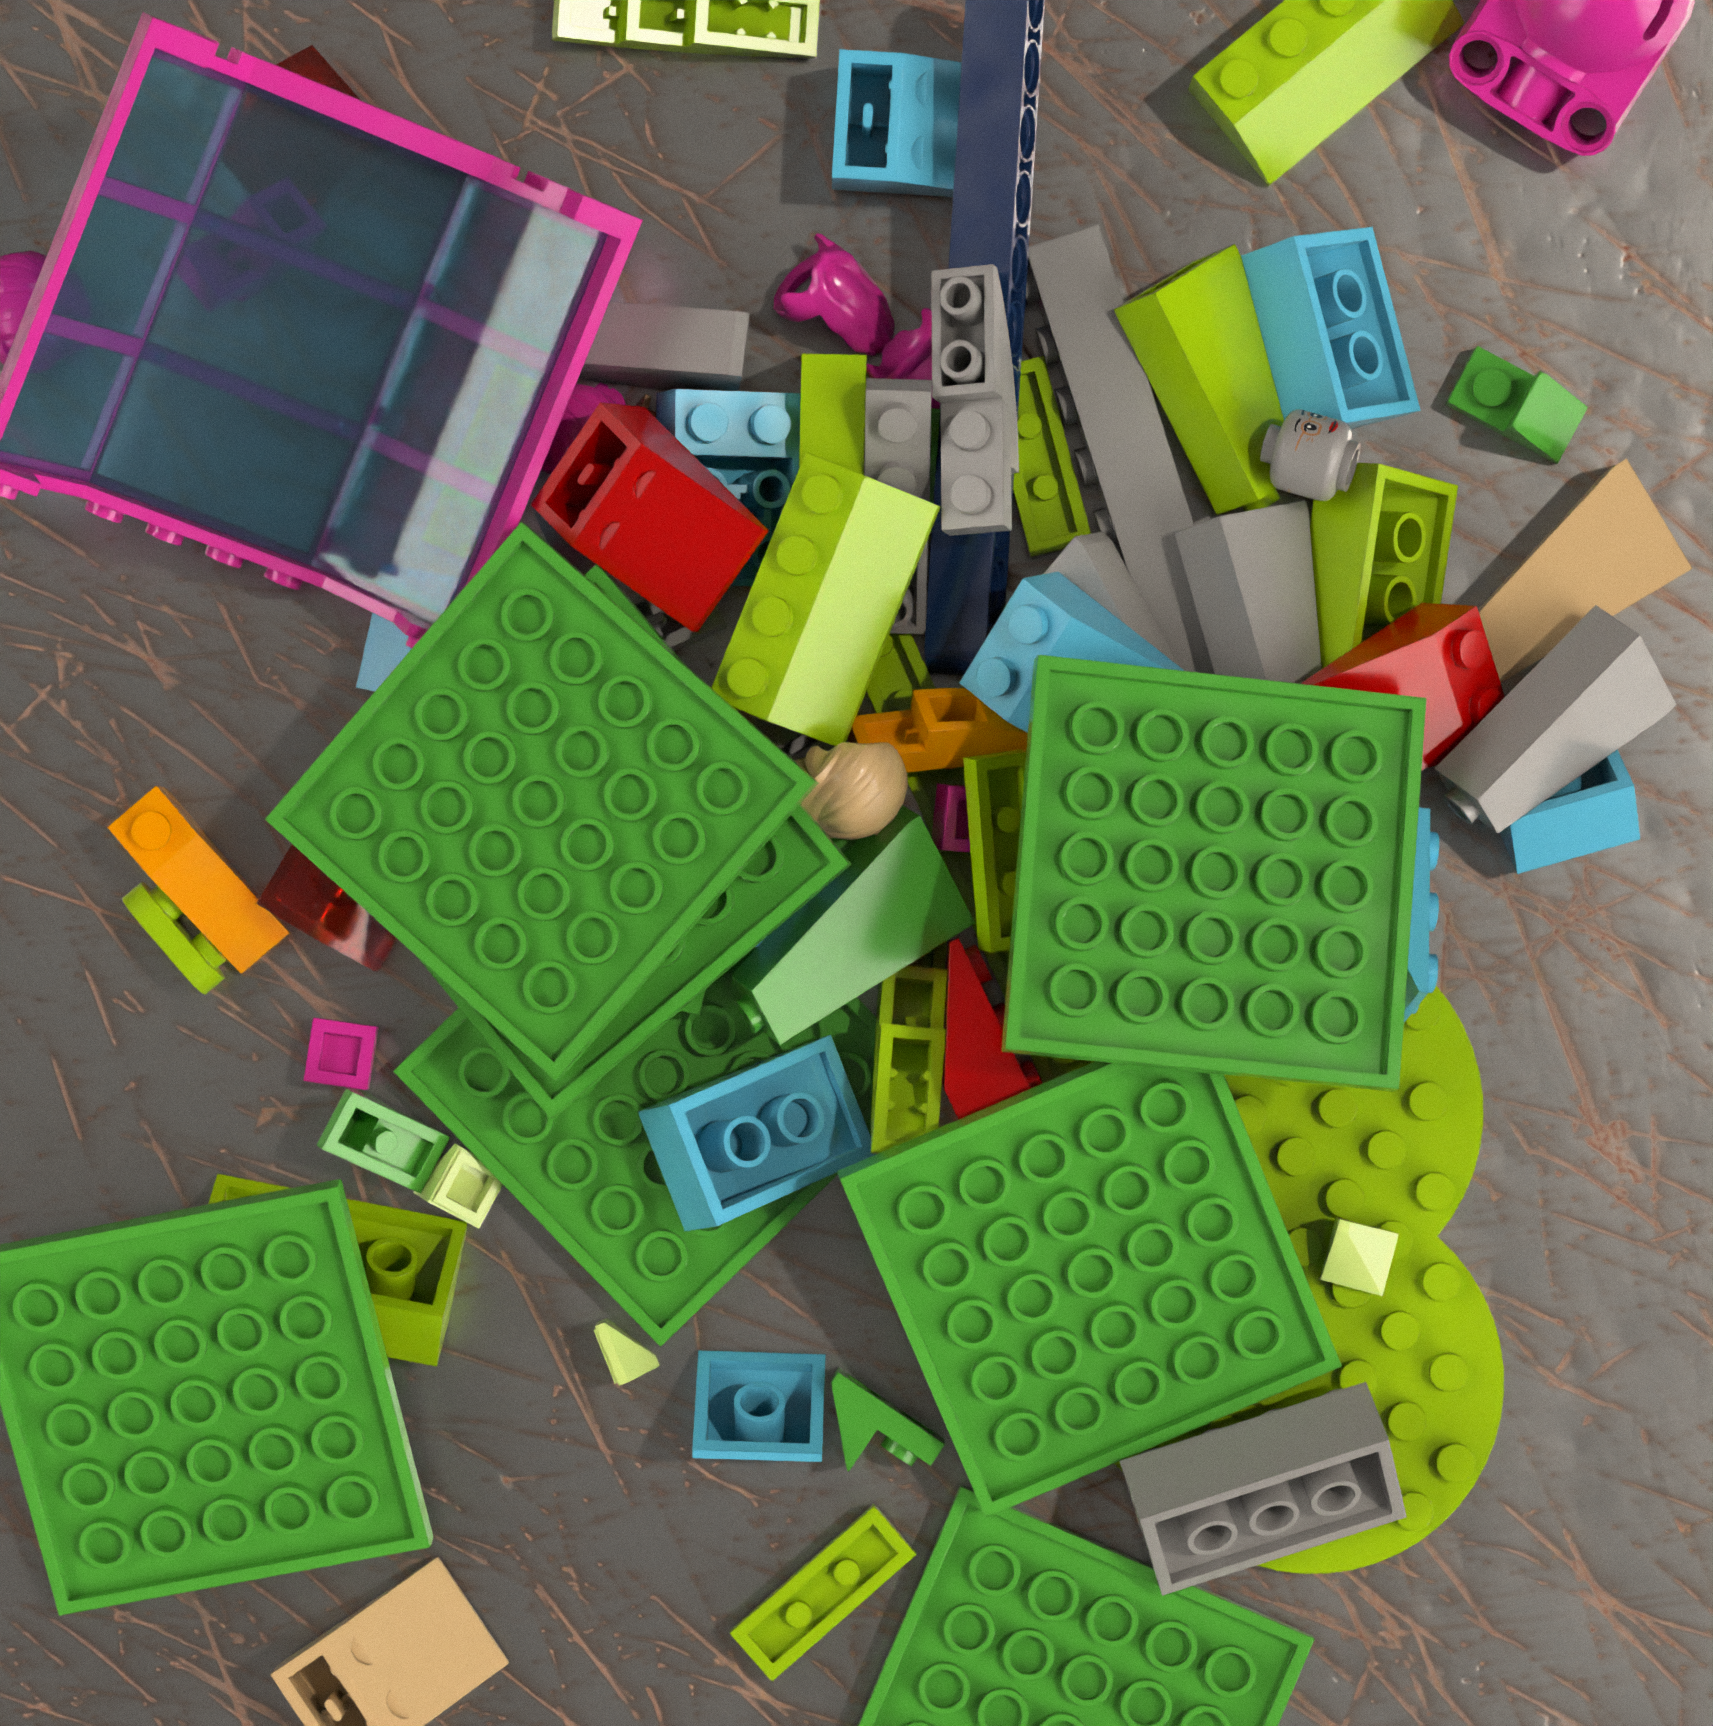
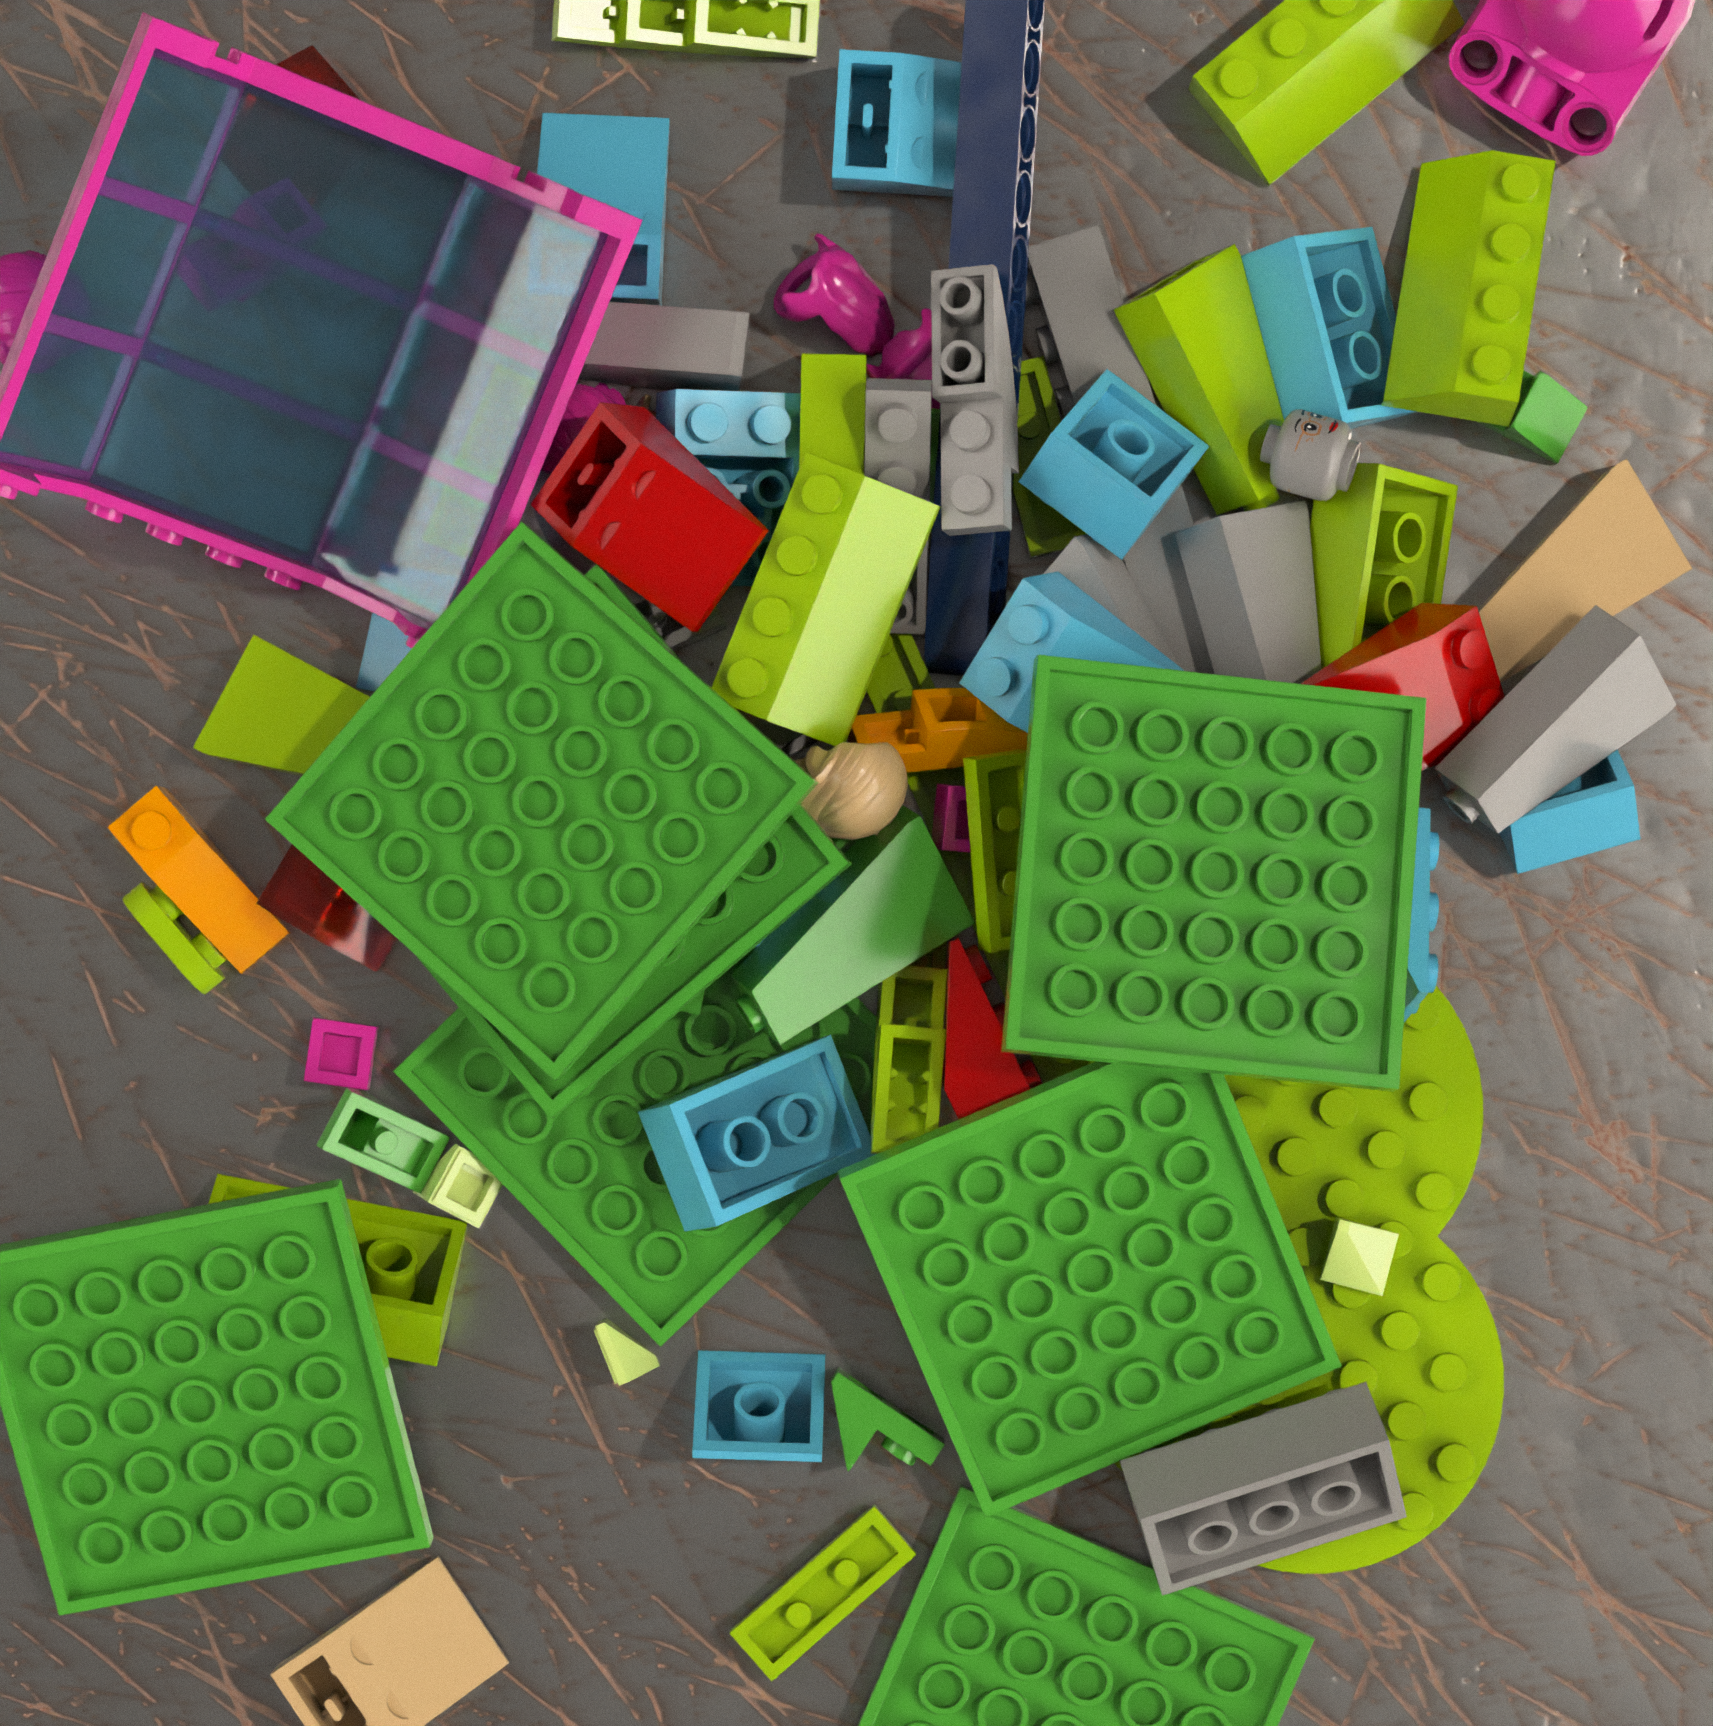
(277, 712): none -> lime slope
(625, 167): none -> medium azure slope
(1113, 463): none -> medium azure slope
(1469, 286): none -> lime slope

